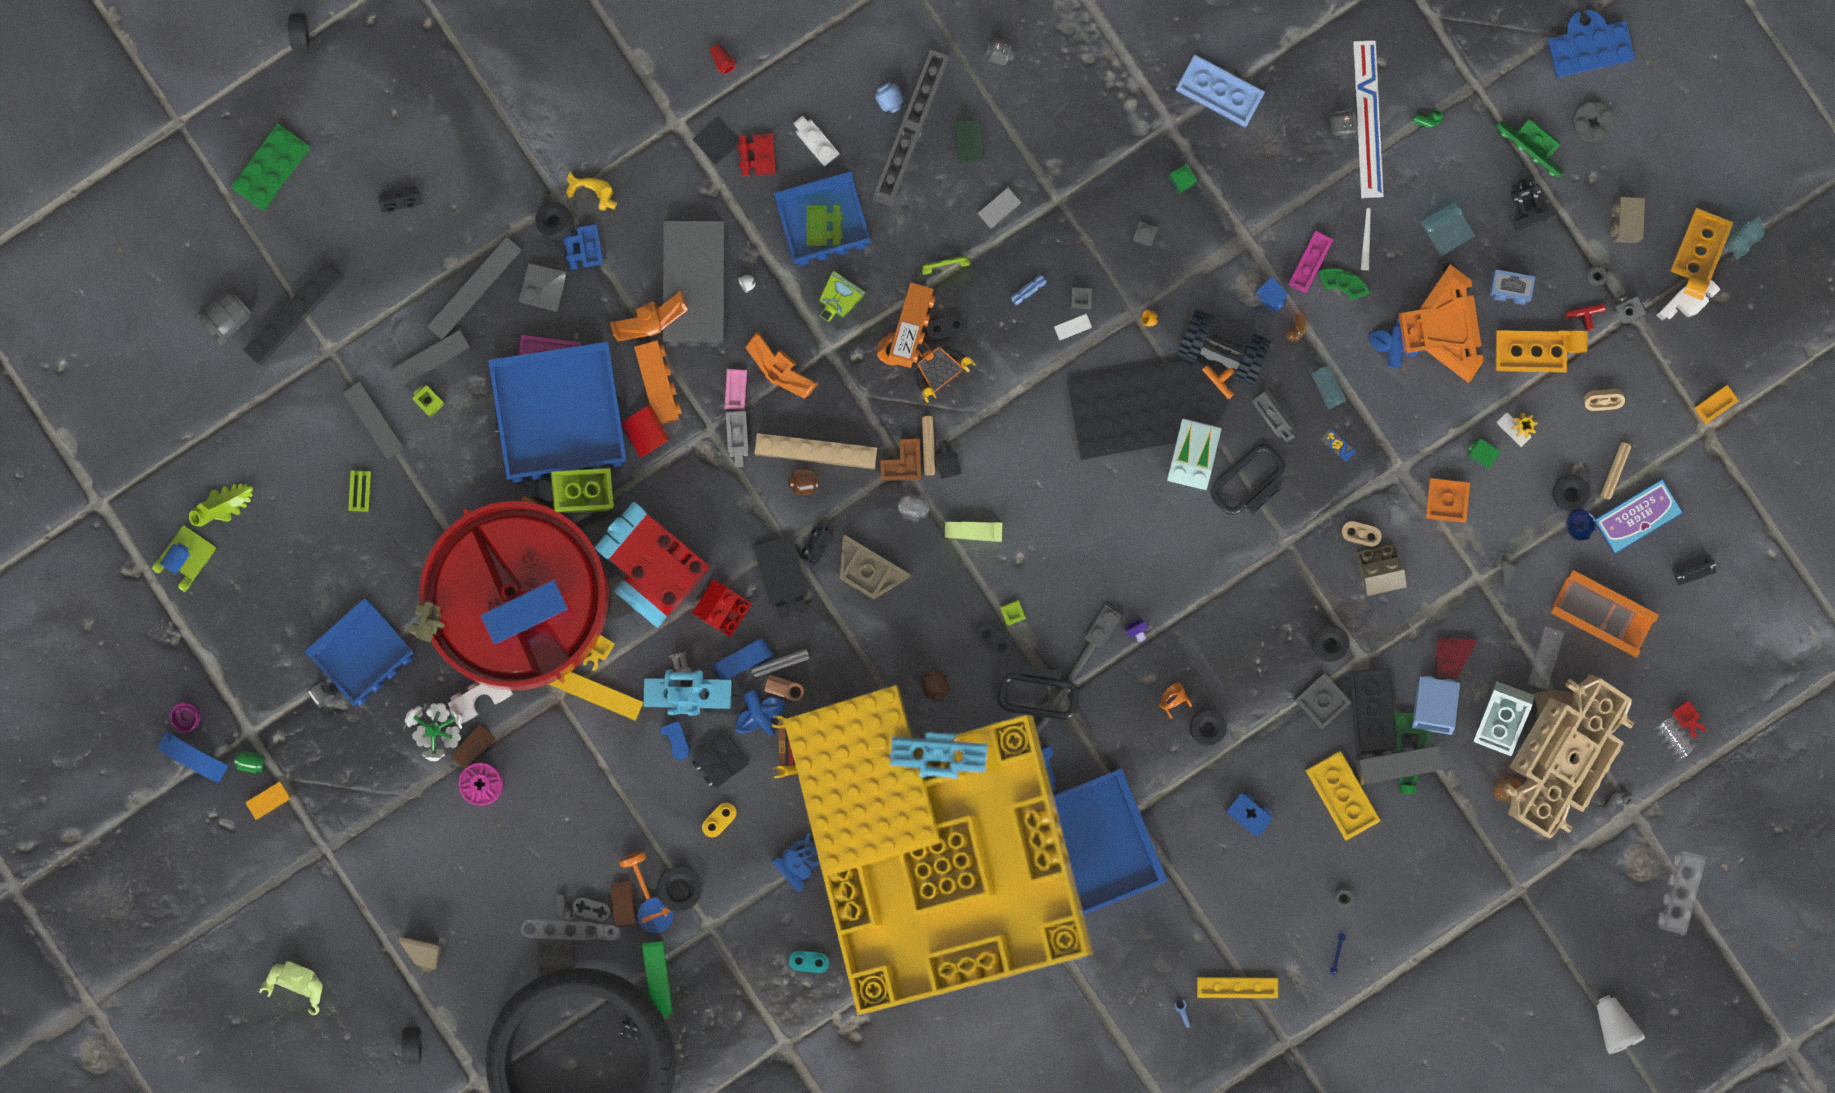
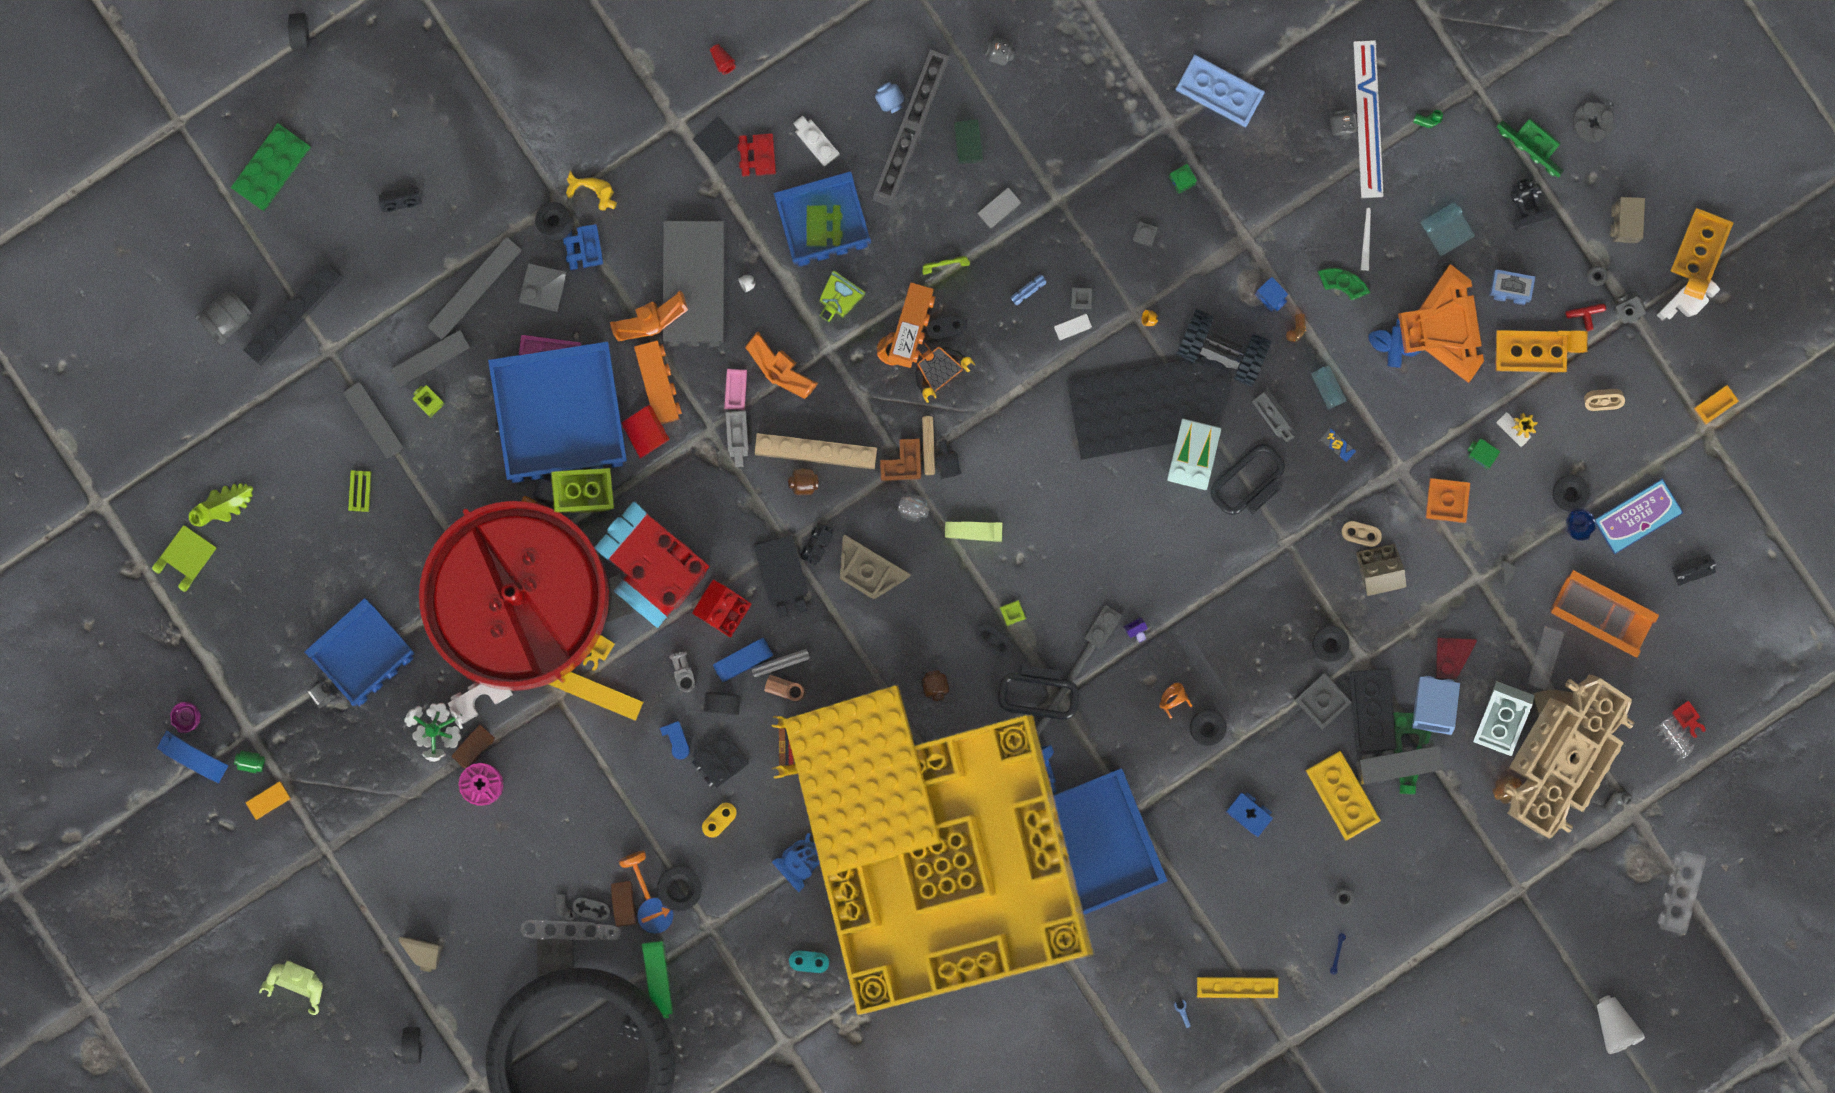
(175, 558): blue brick -> none
(428, 623): olive hips -> none
(524, 612): blue brick -> none
(686, 699): medium azure piece -> none
(759, 713): blue plant -> none
(939, 748): medium azure piece -> none
(1219, 380): orange piece -> none
(1310, 262): dark pink plate -> none
(1590, 45): blue plate -> none
(1615, 470): tan axle -> none
(1751, 233): clear light blue hinge -> none

